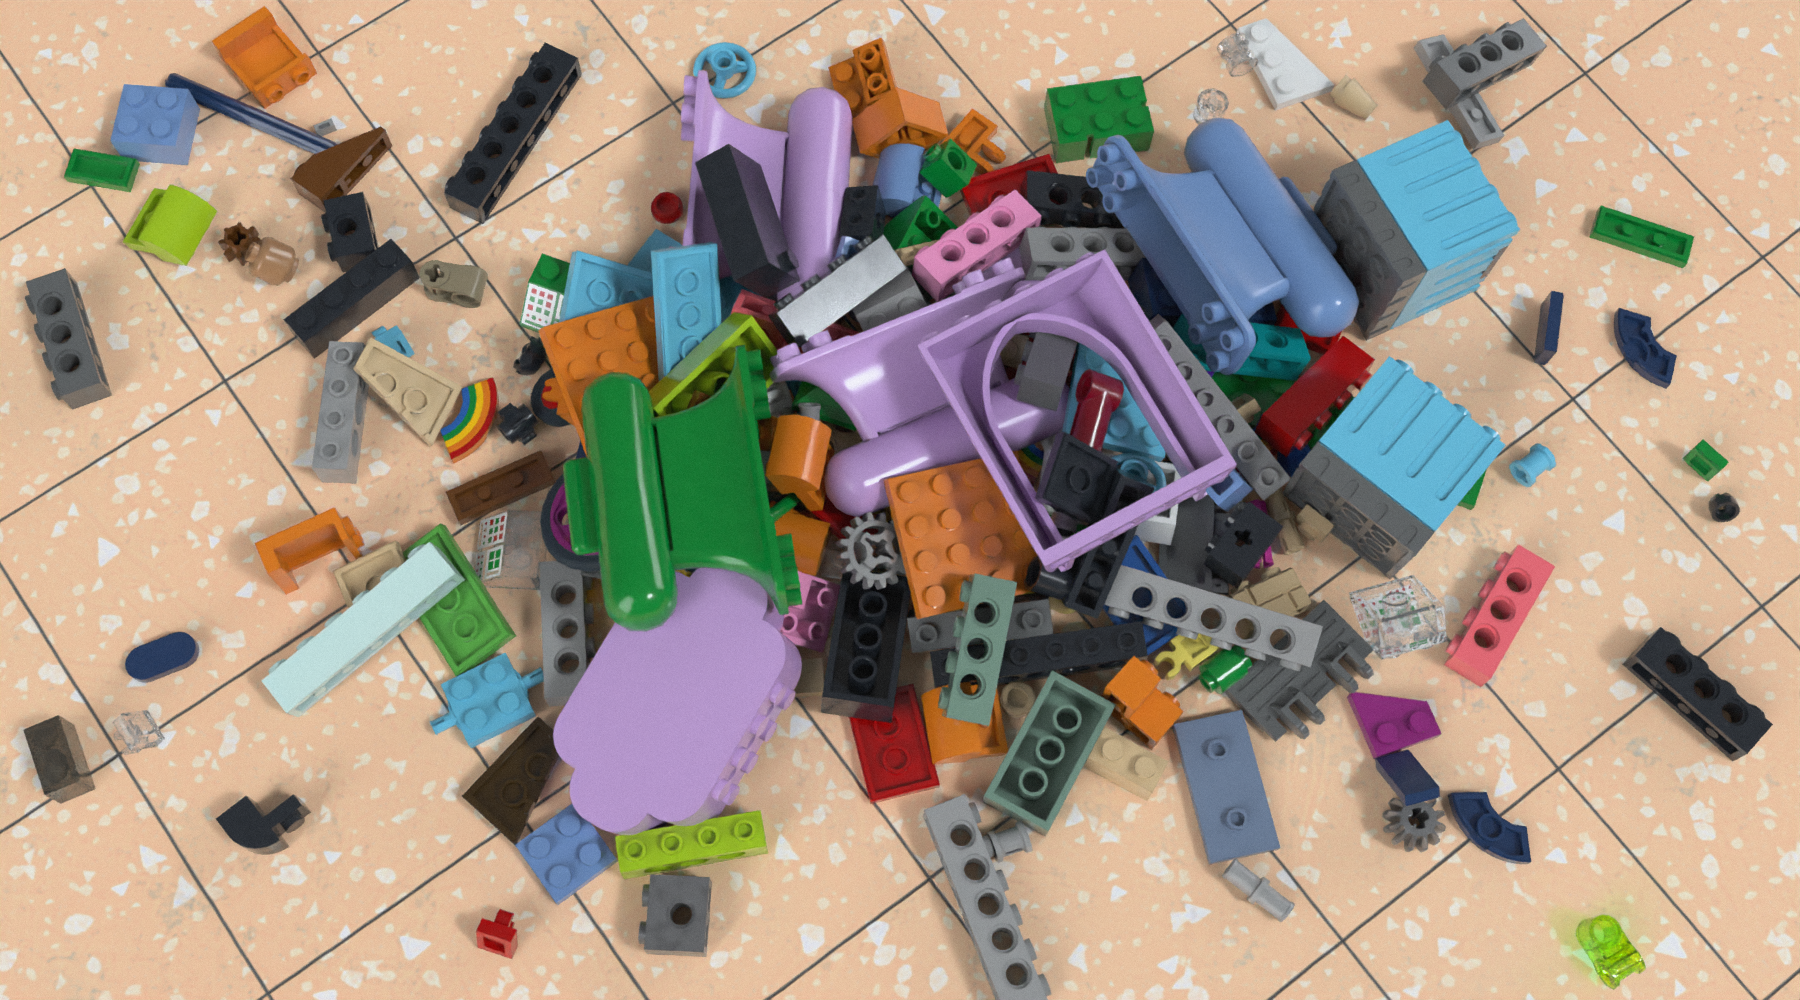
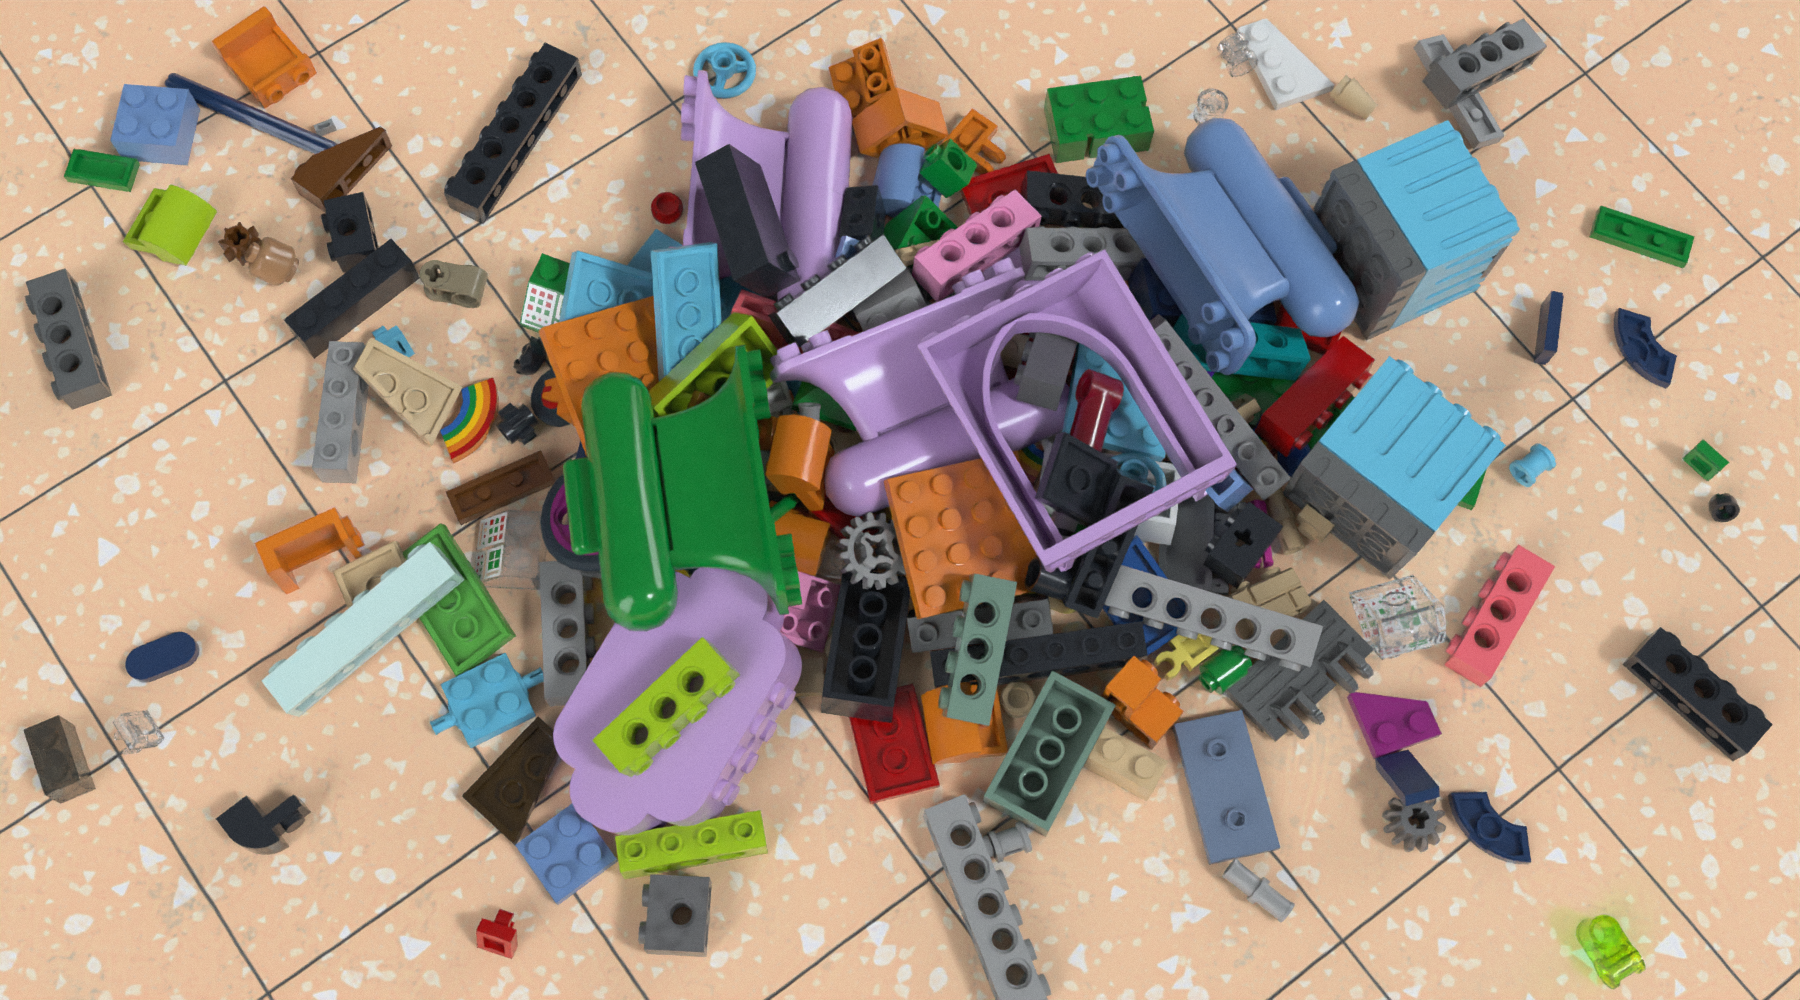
(618, 738): none -> lime brick

